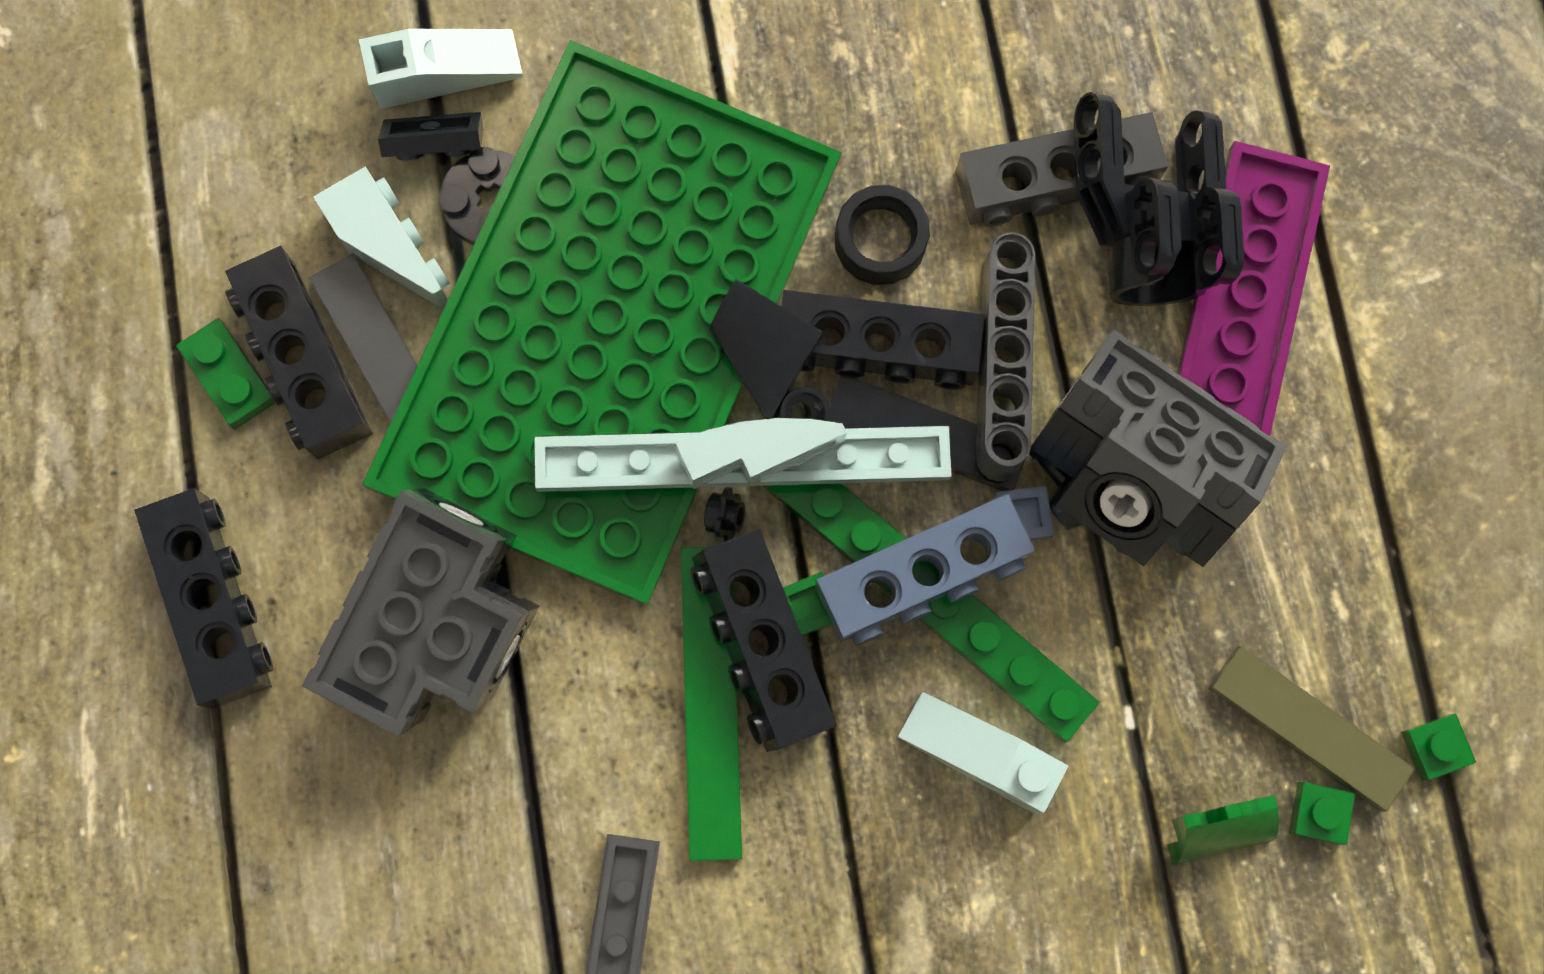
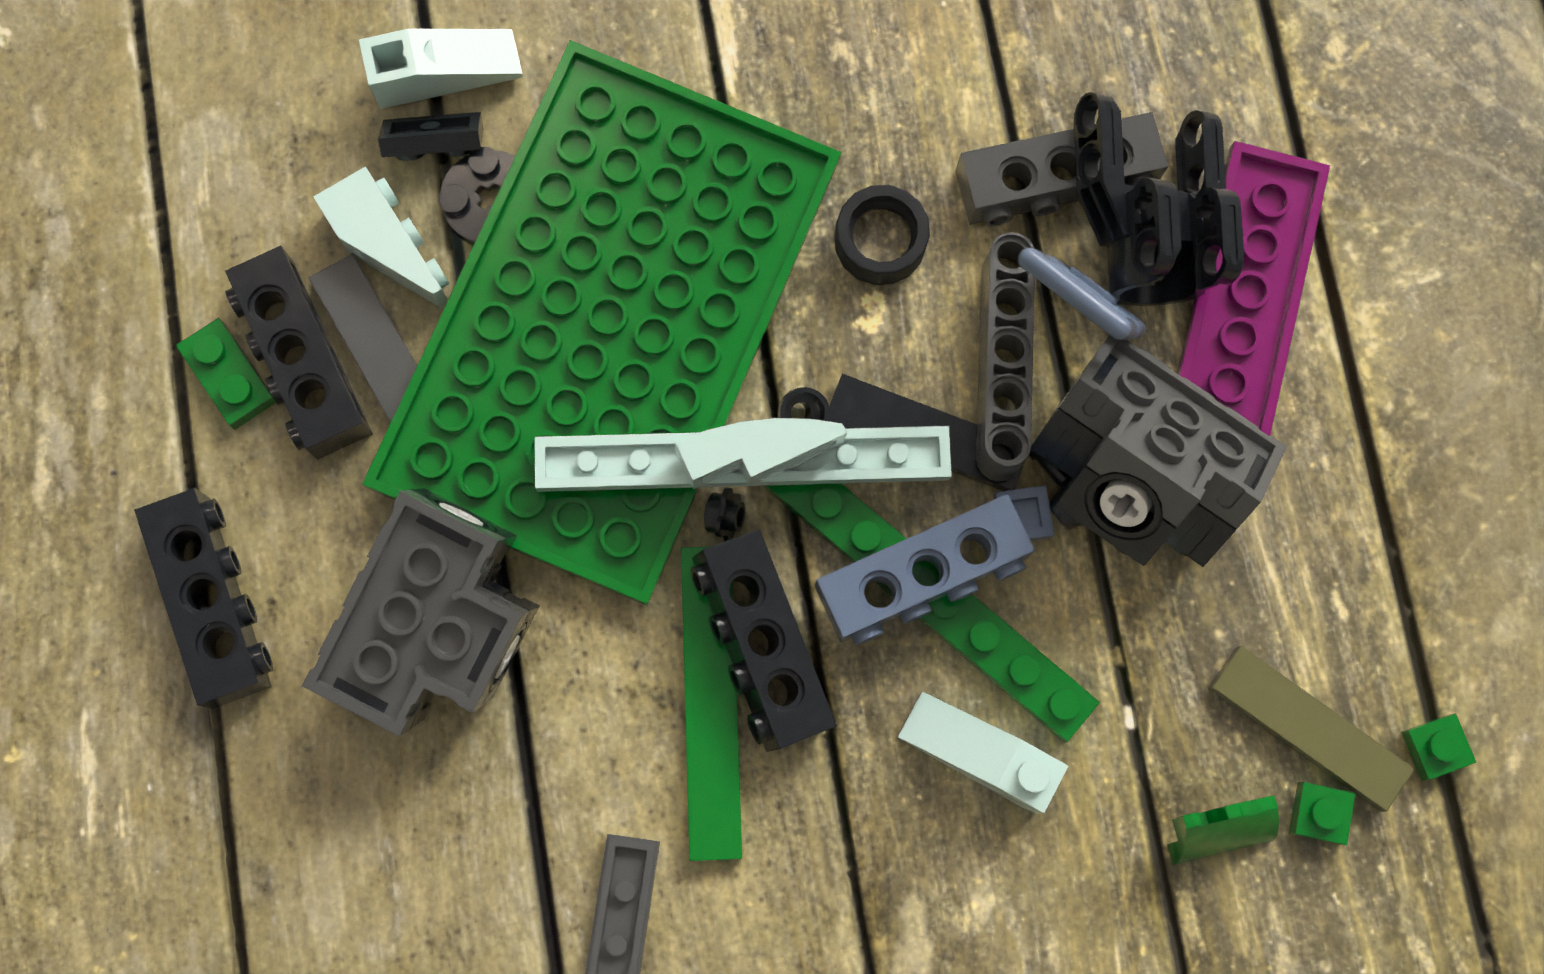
(763, 344): black slope -> none
(807, 606): green plate -> none
(904, 325): black brick -> none
(1082, 294): none -> sand blue bar

